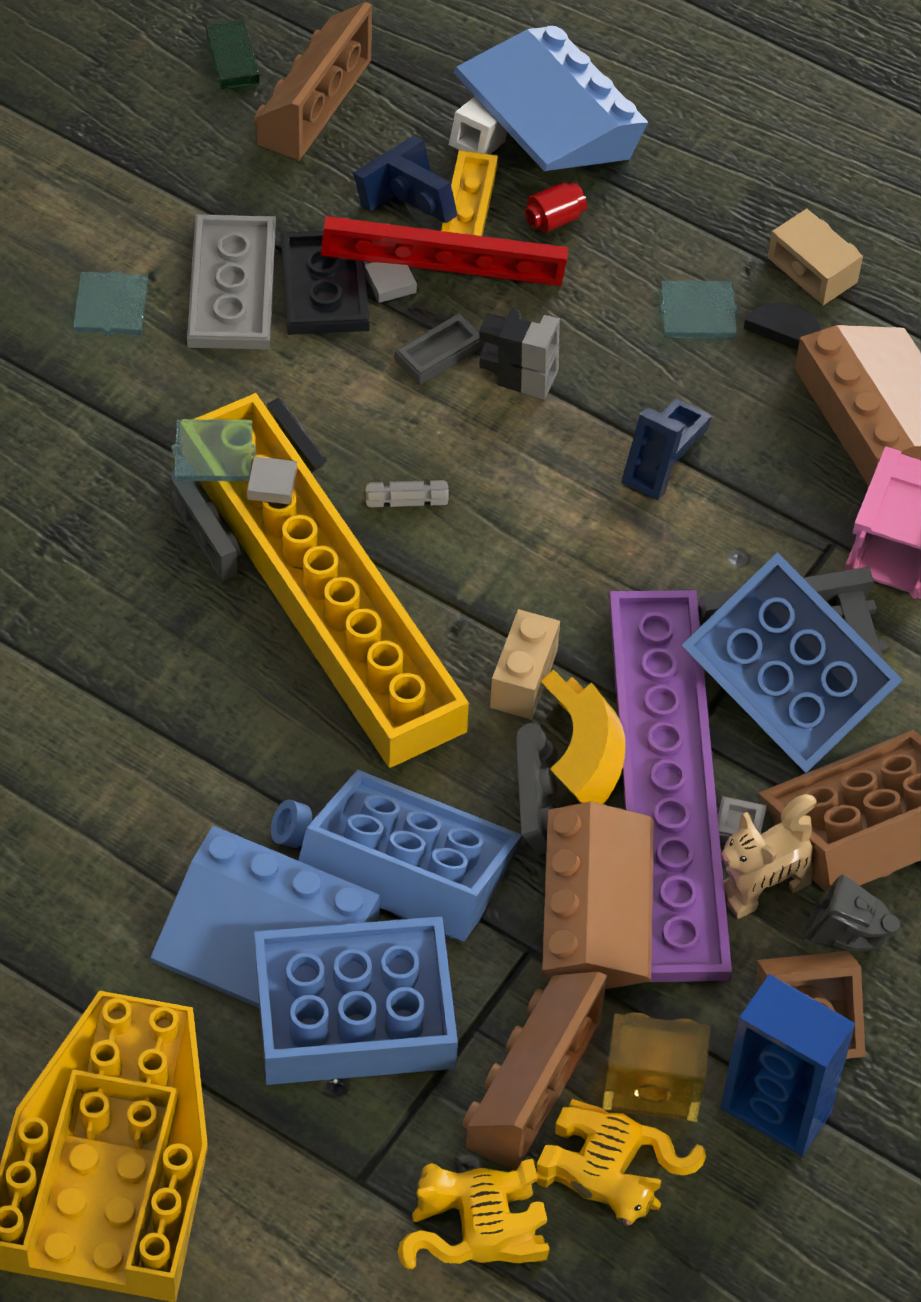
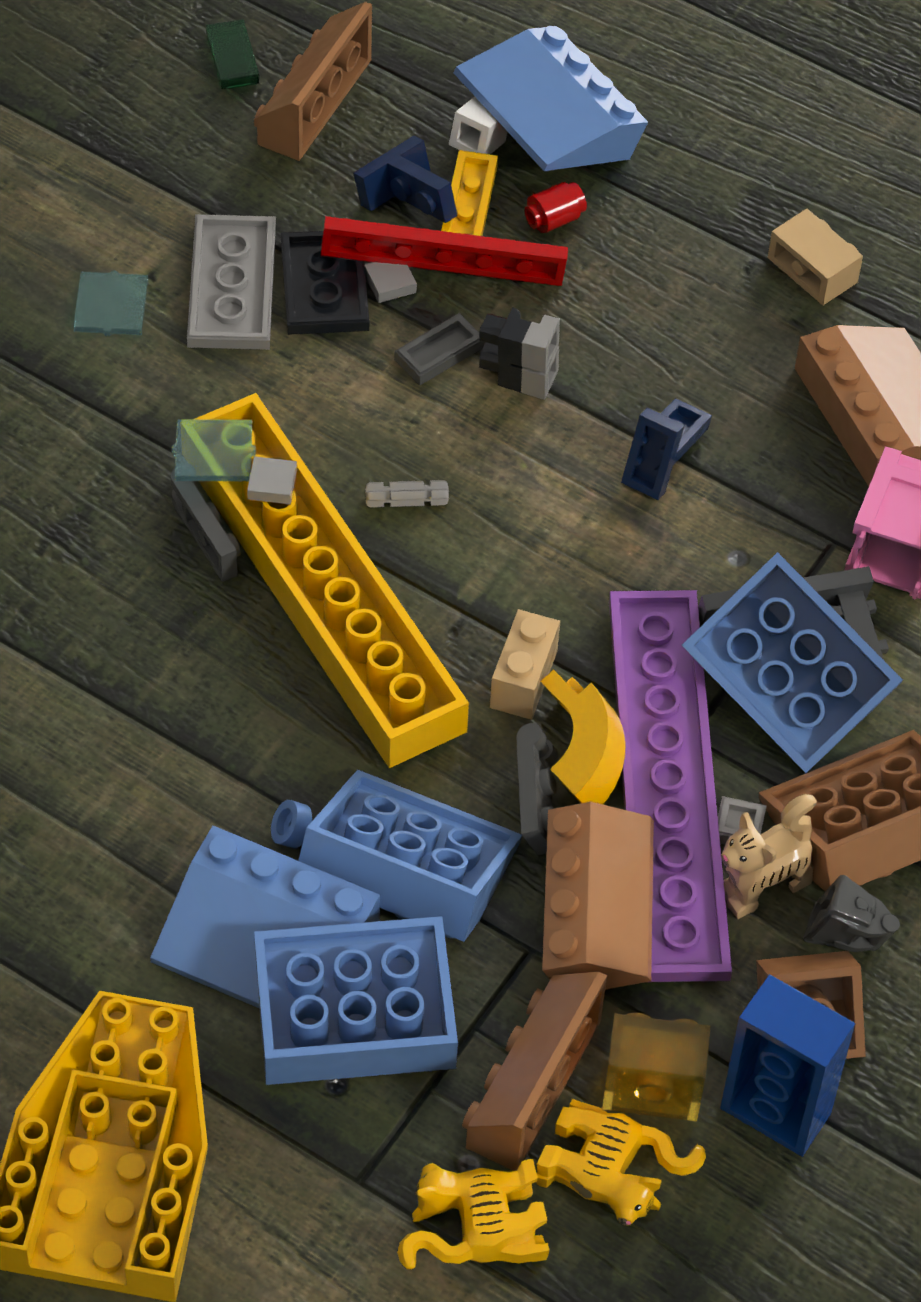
(296, 435): black tile -> none
(698, 309): clear light blue piece -> none
(782, 323): black tile -> none

